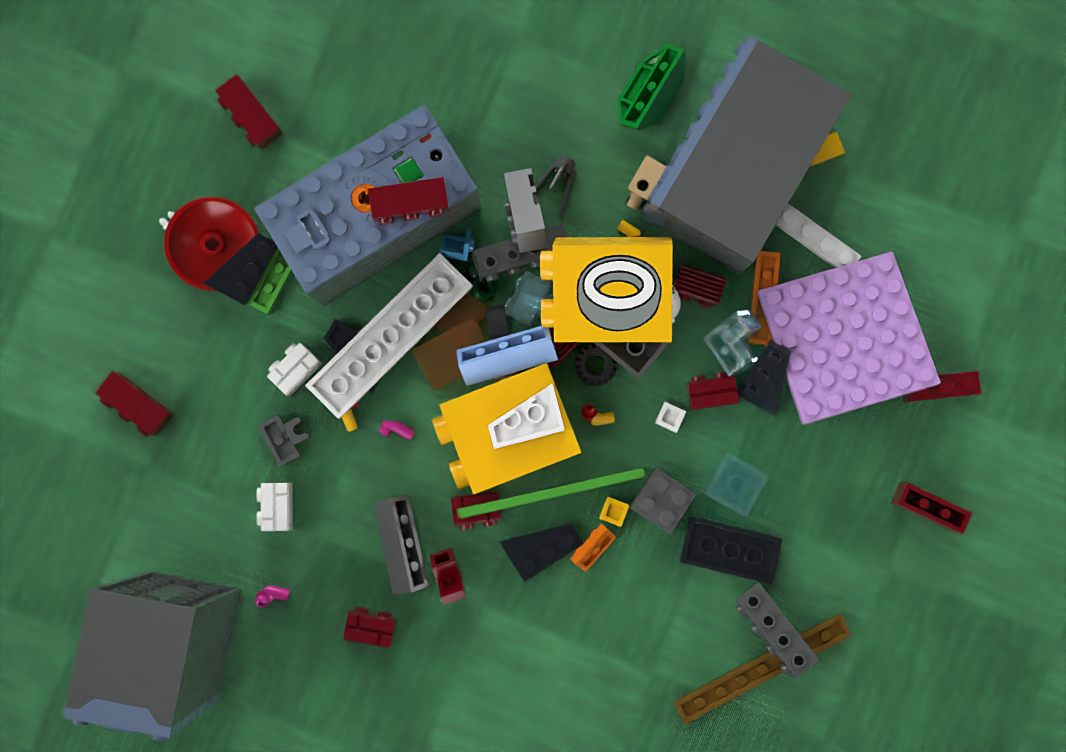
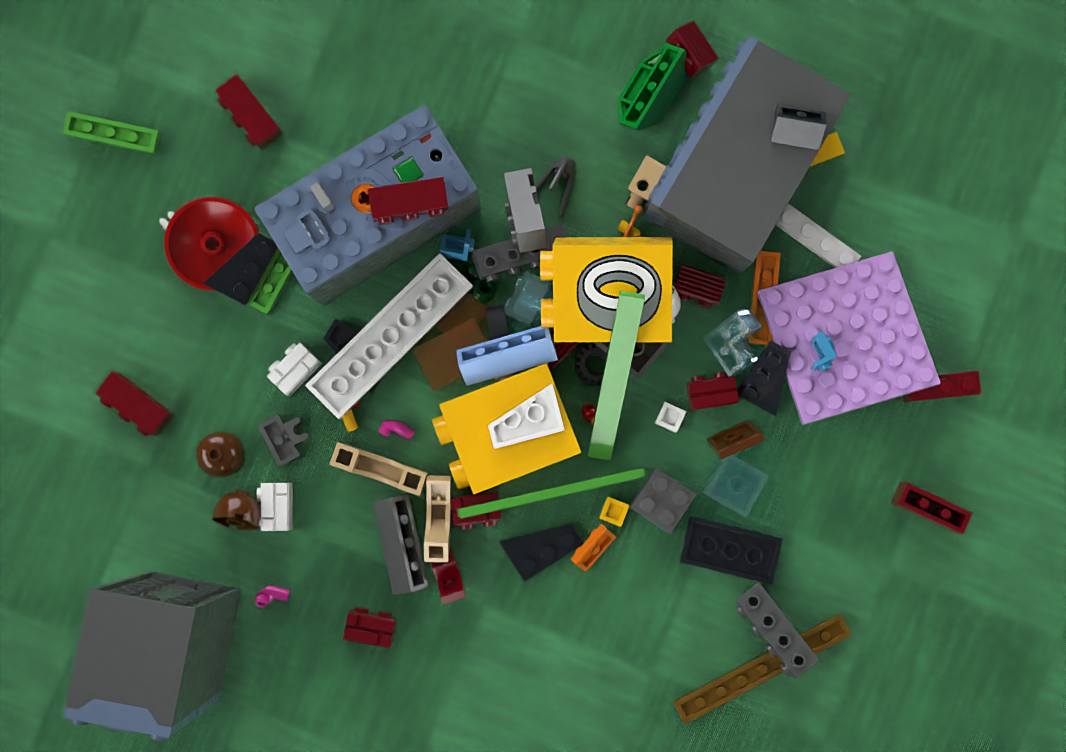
(111, 132): none -> bright green plate
(220, 454): none -> reddish brown cylinder
(237, 510): none -> reddish brown cylinder
(322, 197): none -> light grey tile
(379, 468): none -> tan arch
(438, 519): none -> tan arch
(615, 374): none -> tile
(637, 210): none -> orange hinge
(699, 52): none -> dark red brick
(735, 439): none -> reddish brown tile
(798, 127): none -> panel
(824, 347): none -> dark azure bracket

